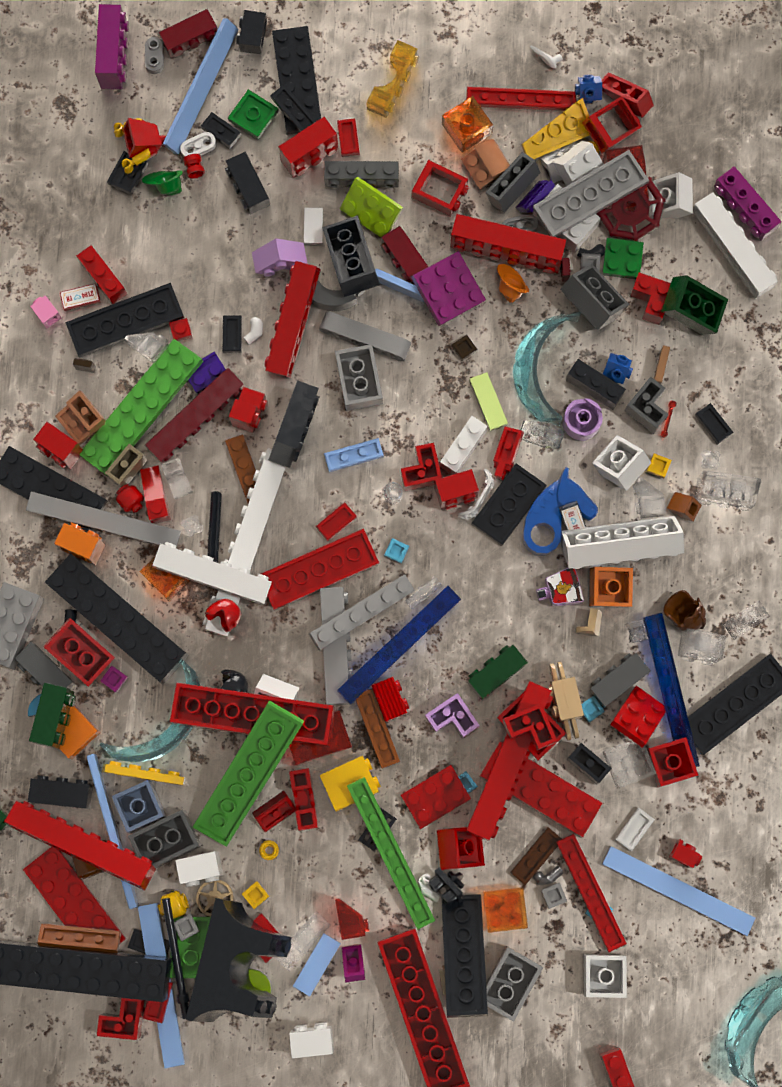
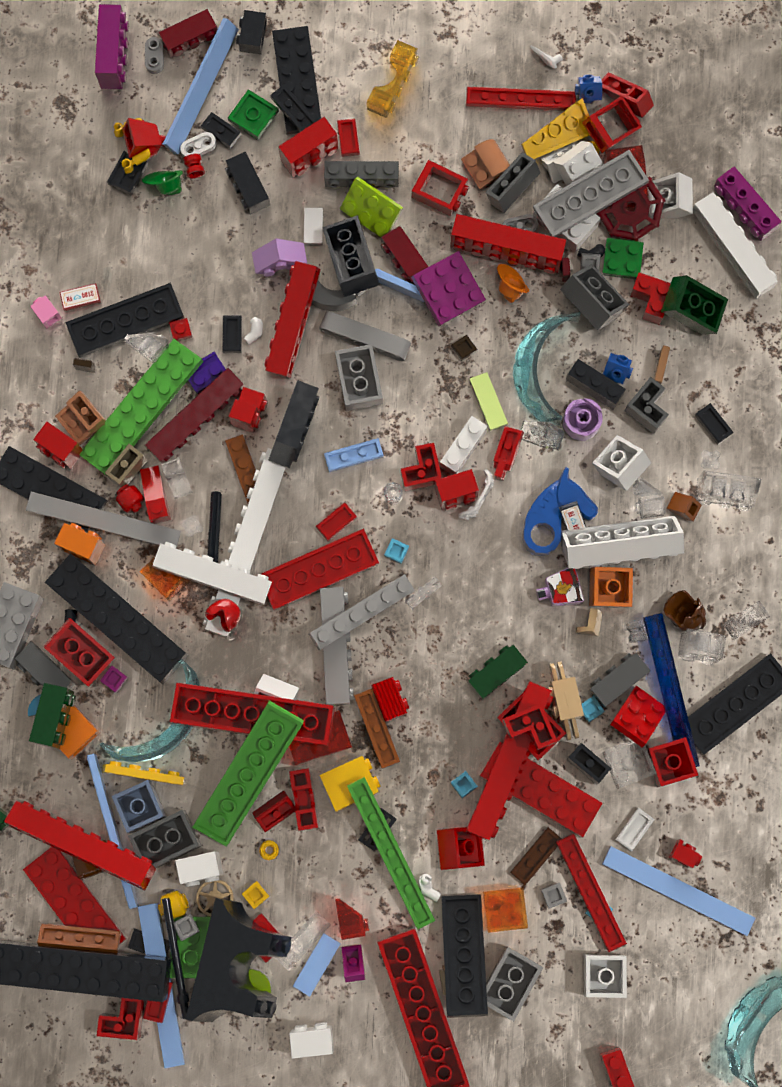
(60, 792): black brick -> none
(101, 274): red brick -> none
(234, 681): black helmet -> none
(398, 645): clear blue tile -> none
(435, 796): red plate -> none
(449, 883): black hips -> none
(452, 711): lavender brick -> none
(467, 124): clear orange brick -> none
(508, 504): black tile -> none
(535, 195): dark purple plate -> none
(549, 878): flat silver arm -> none
(658, 466): yellow plate -> none
(672, 404): clear red hinge -> none

